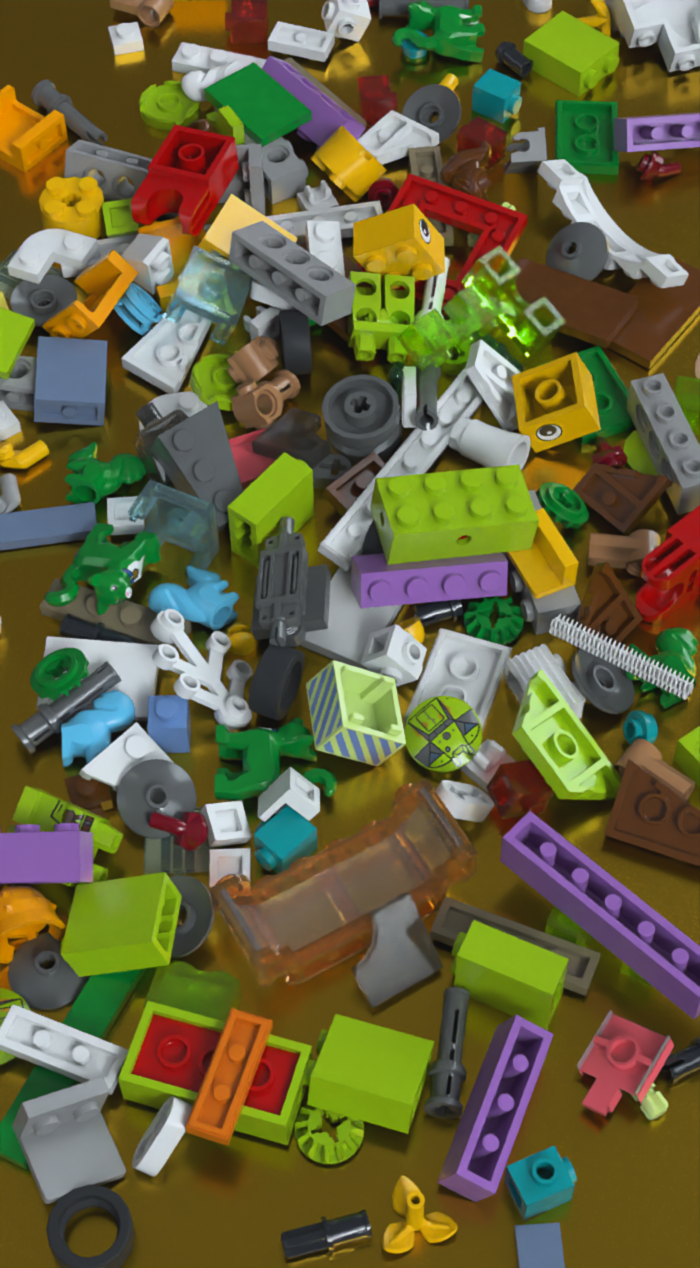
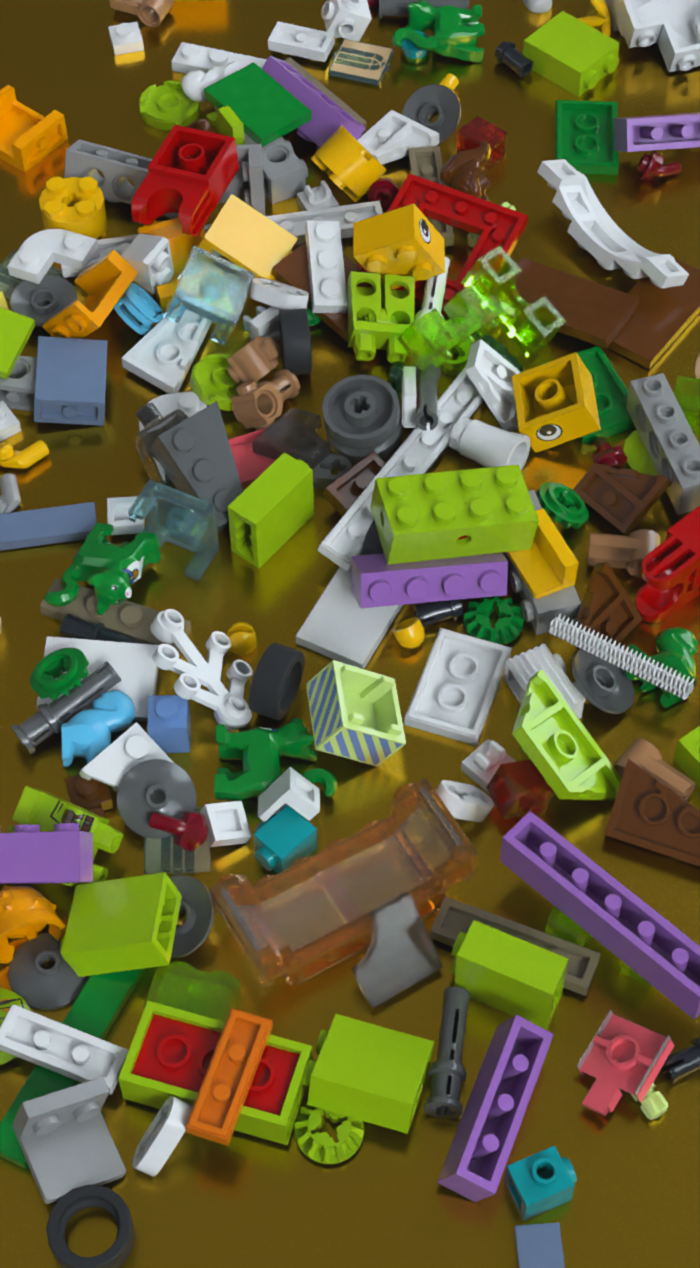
(46, 95): dark grey pin -> none
(97, 478): green animal -> none
(119, 218): lime brick -> none
(201, 602): medium azure animal -> none
(229, 862): white plate -> none
(248, 21): clear red brick -> none
(288, 592): dark grey piece -> none
(292, 273): light grey brick -> none
(326, 1234): black axle -> none
(361, 61): none -> piece
(375, 98): clear red brick -> none
(394, 654): white brick -> none
(409, 1203): yellow plant -> none
(443, 734): lime dish -> none
(496, 96): teal brick -> none
(527, 154): light grey hinge -> none
(589, 255): dark grey dish -> none
(641, 726): teal plate -> none

